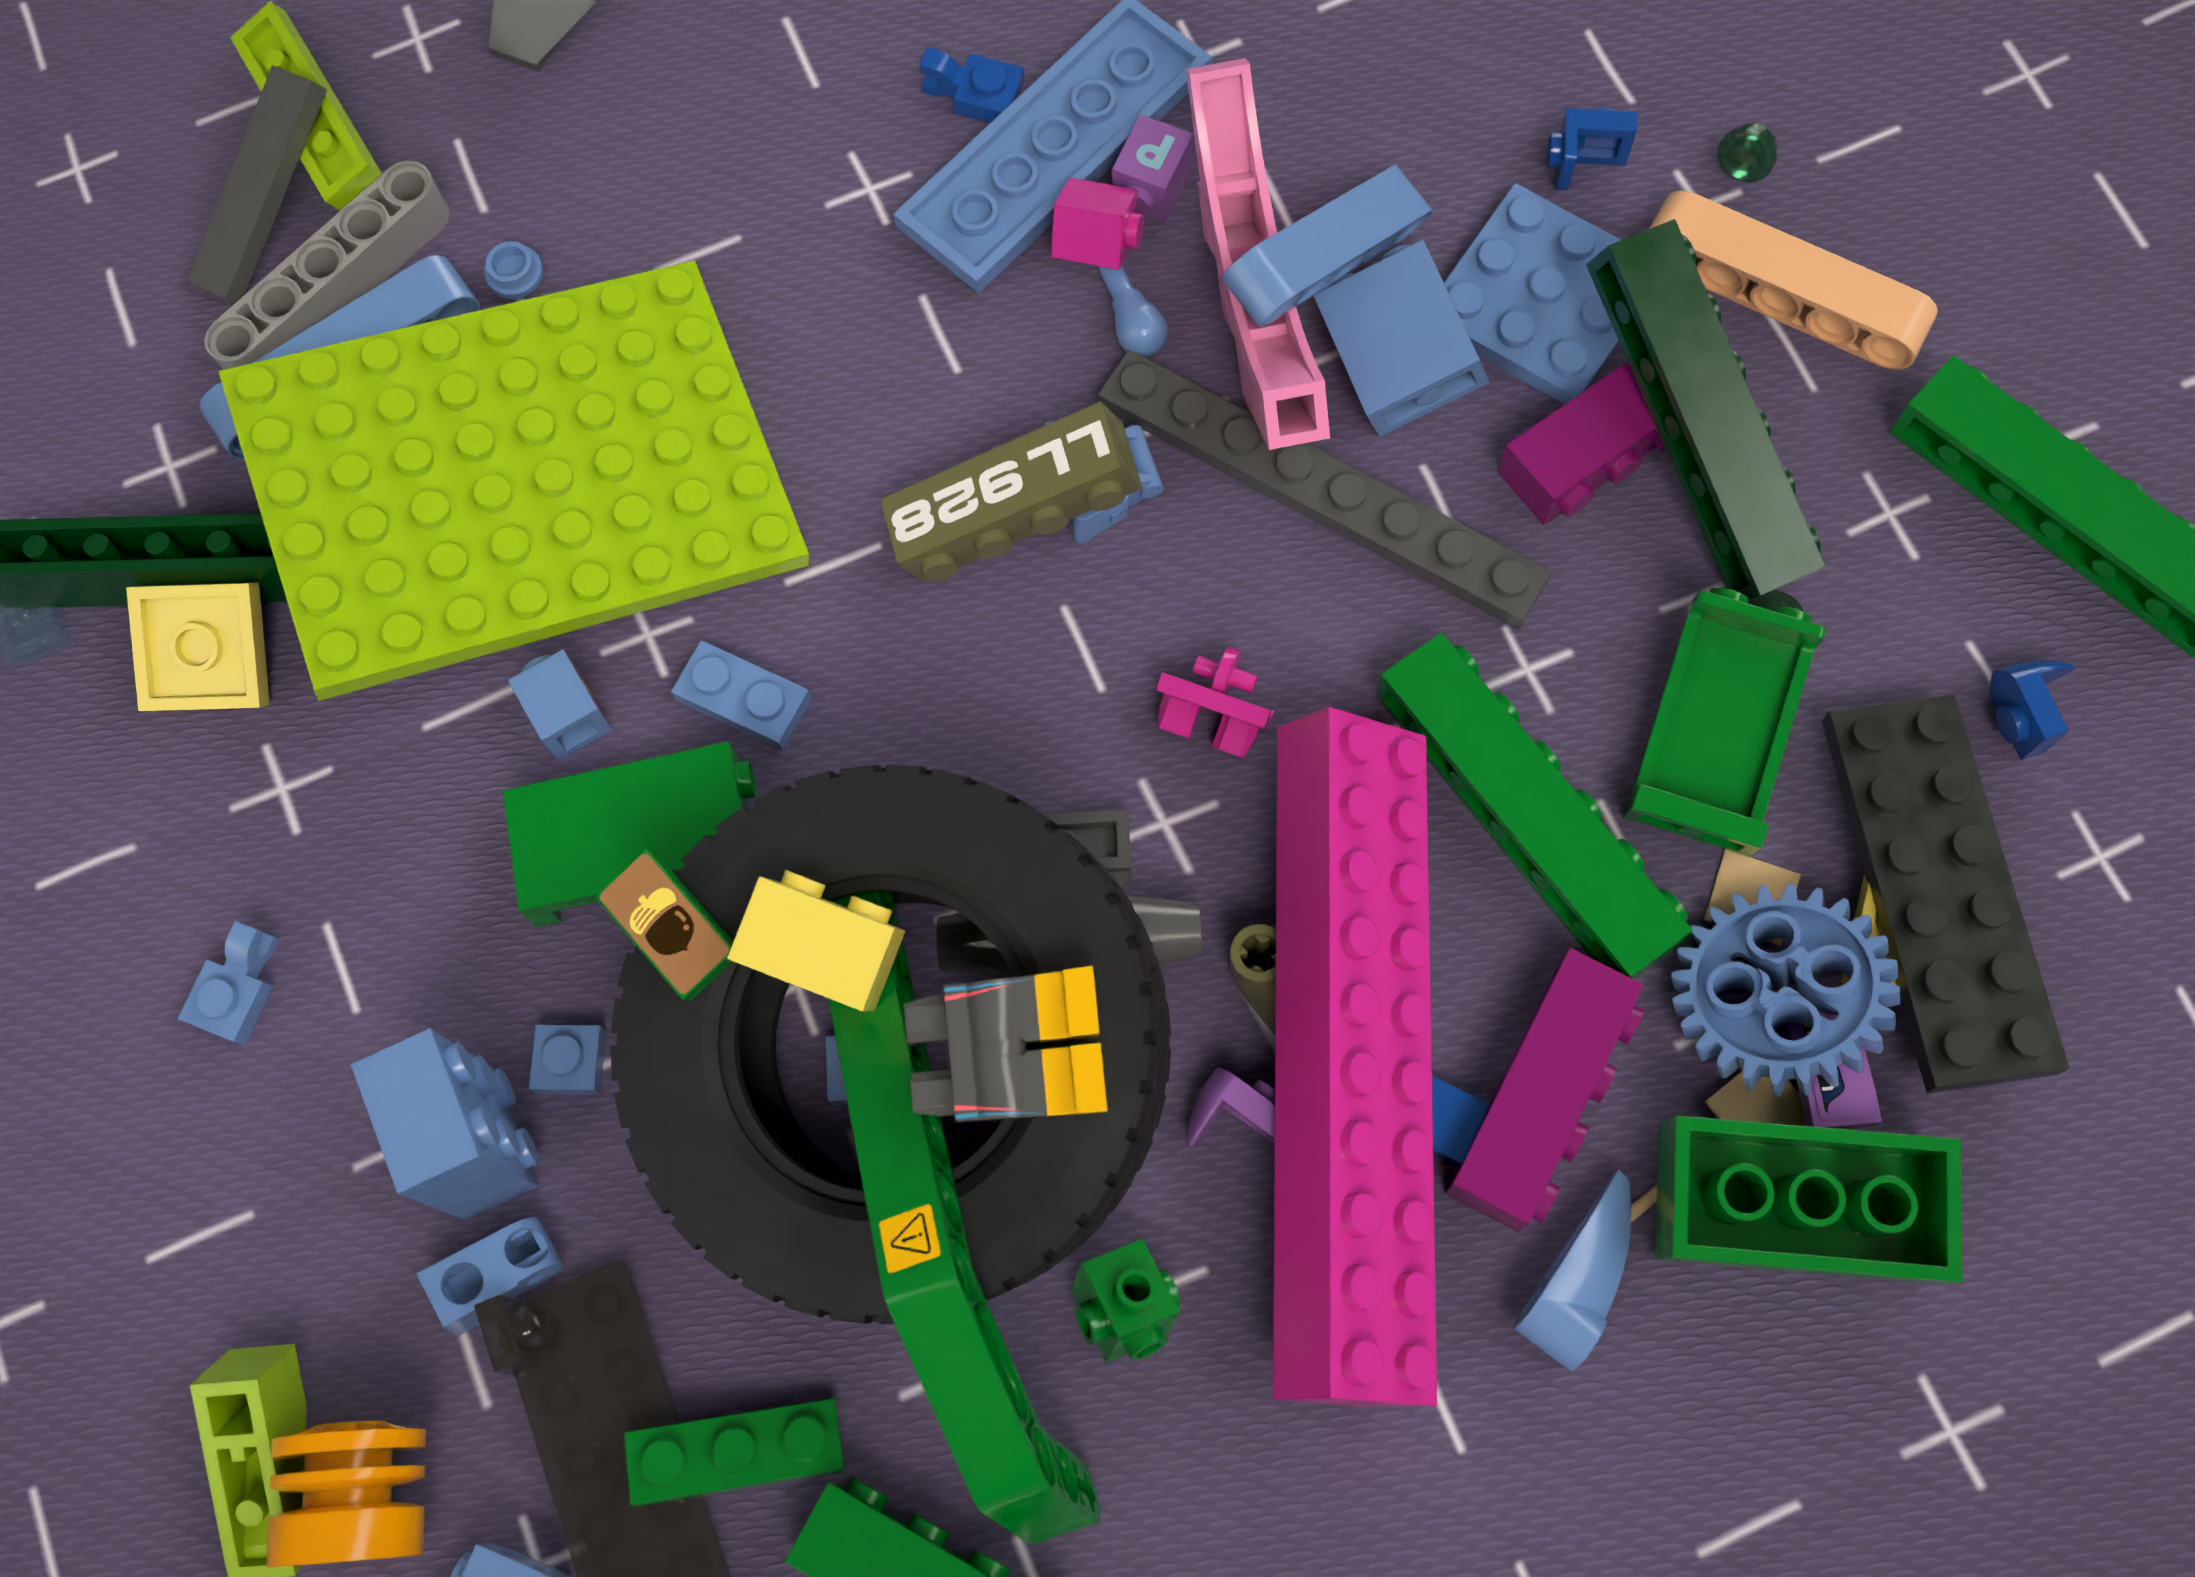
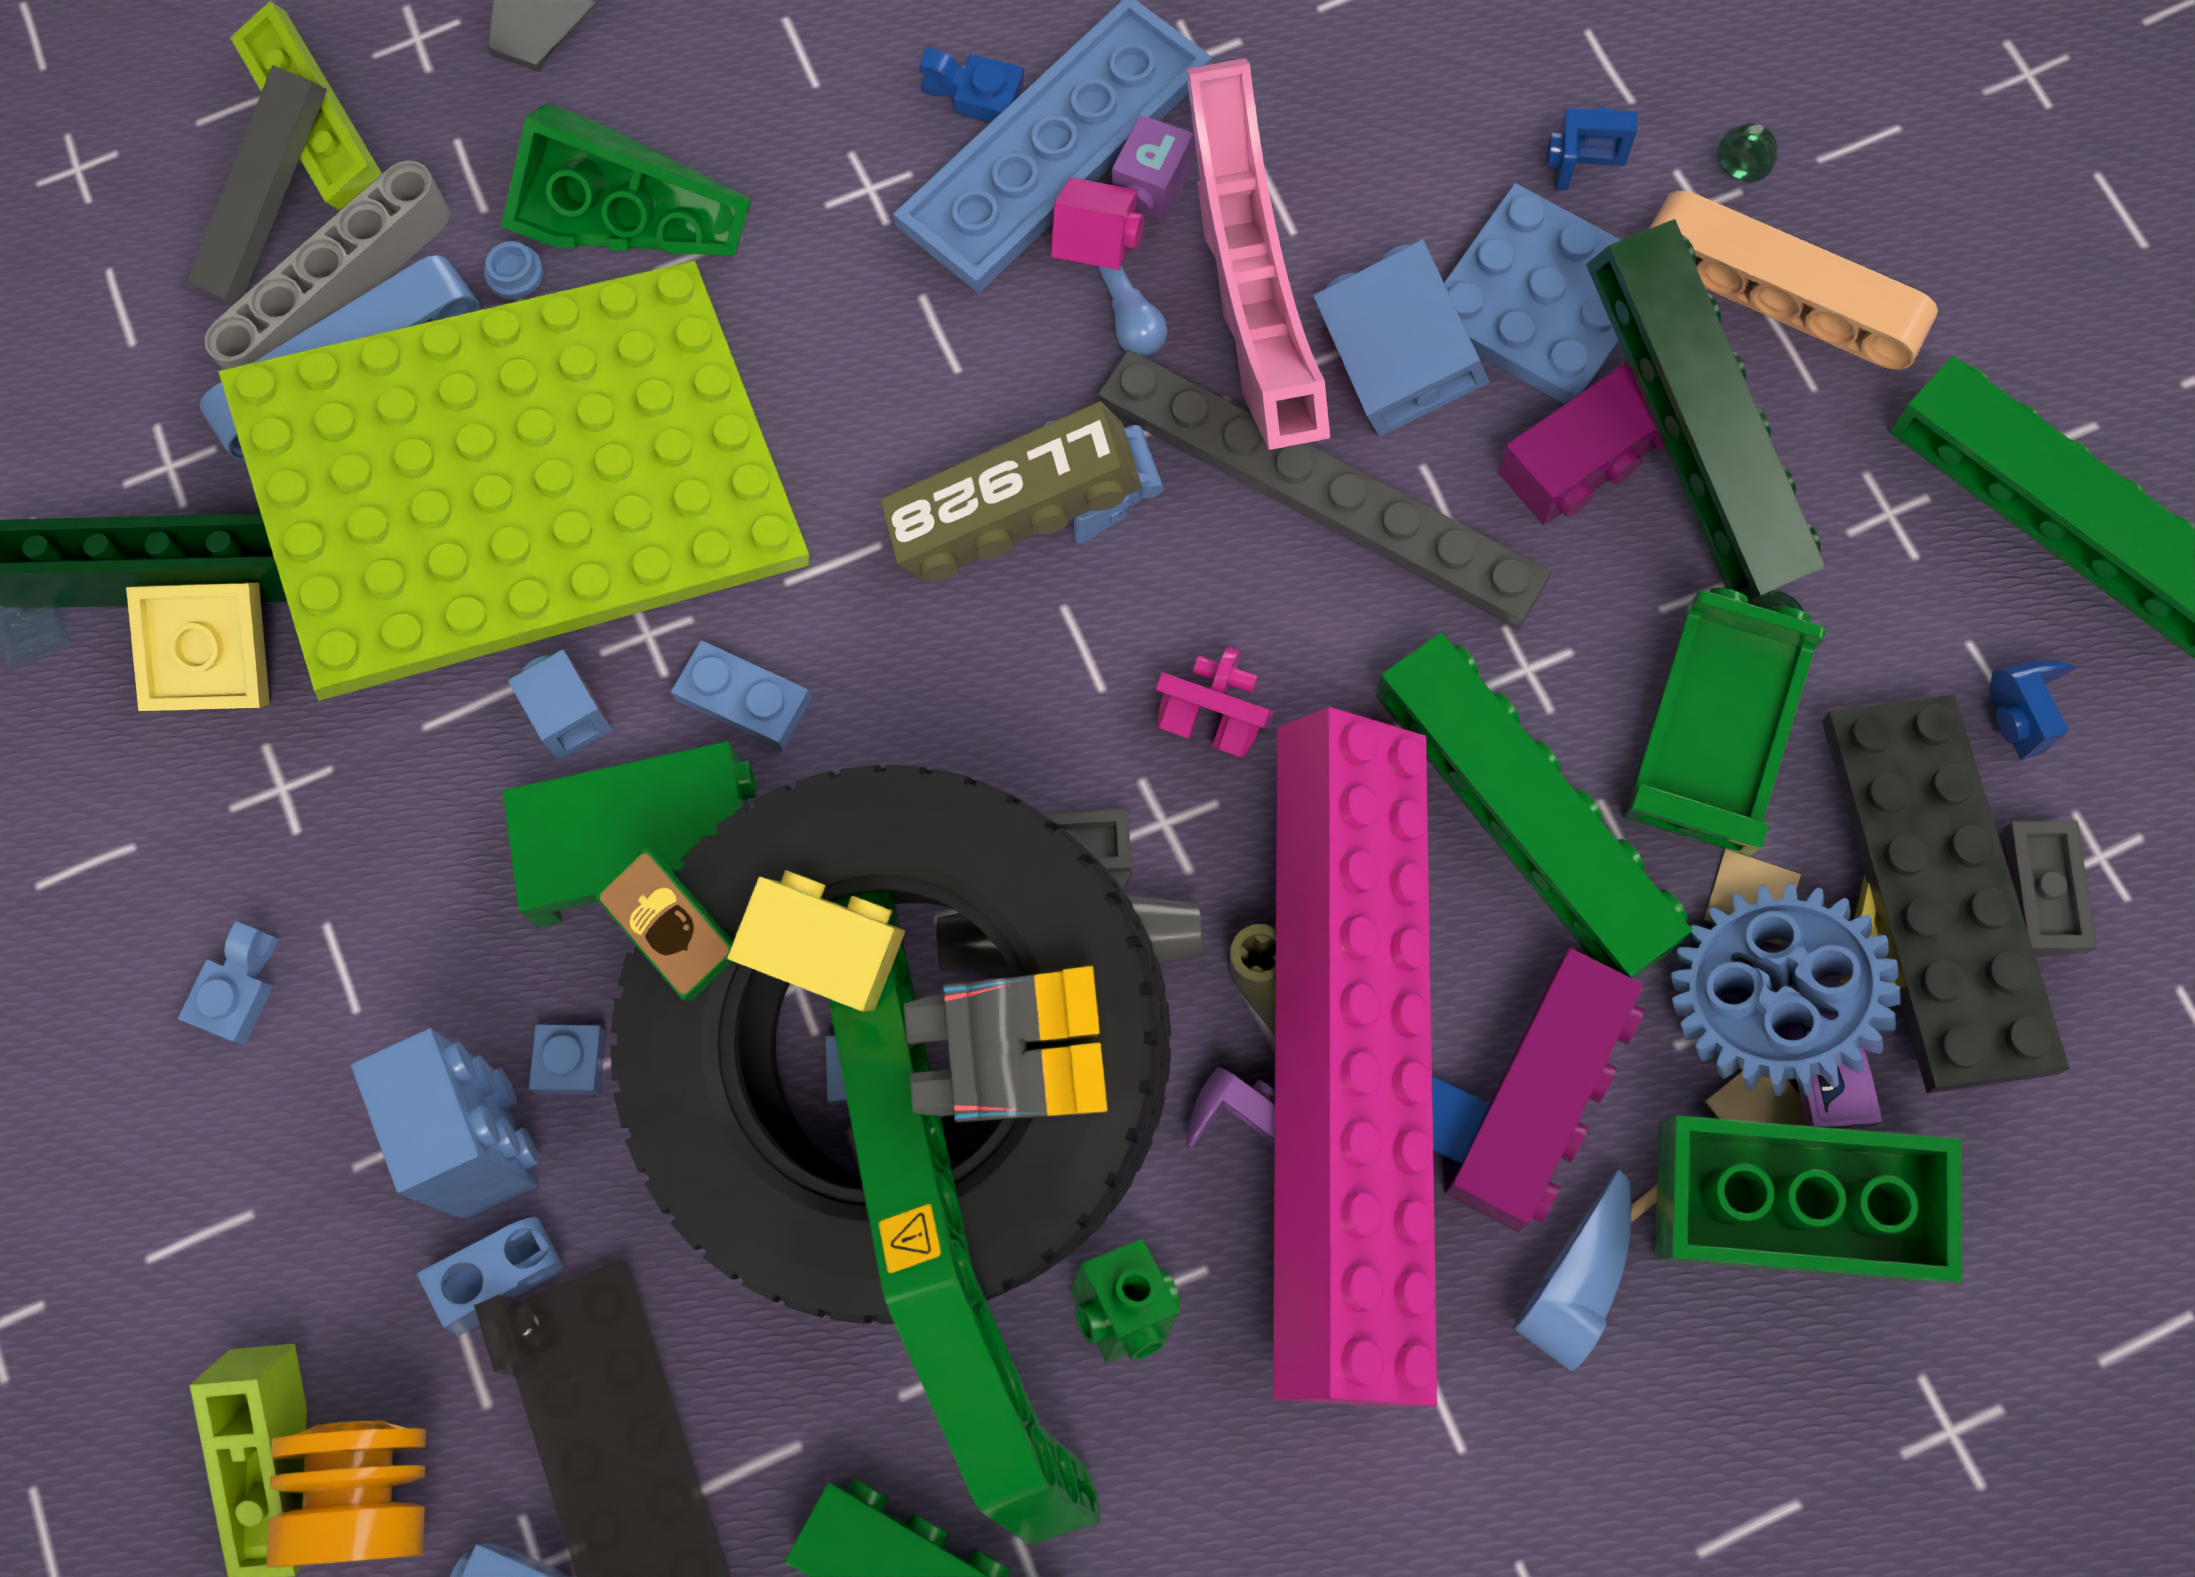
(602, 189): none -> green wedge
(733, 1452): green plate -> none
(1326, 245): medium blue beam -> none
(2051, 885): none -> dark grey plate

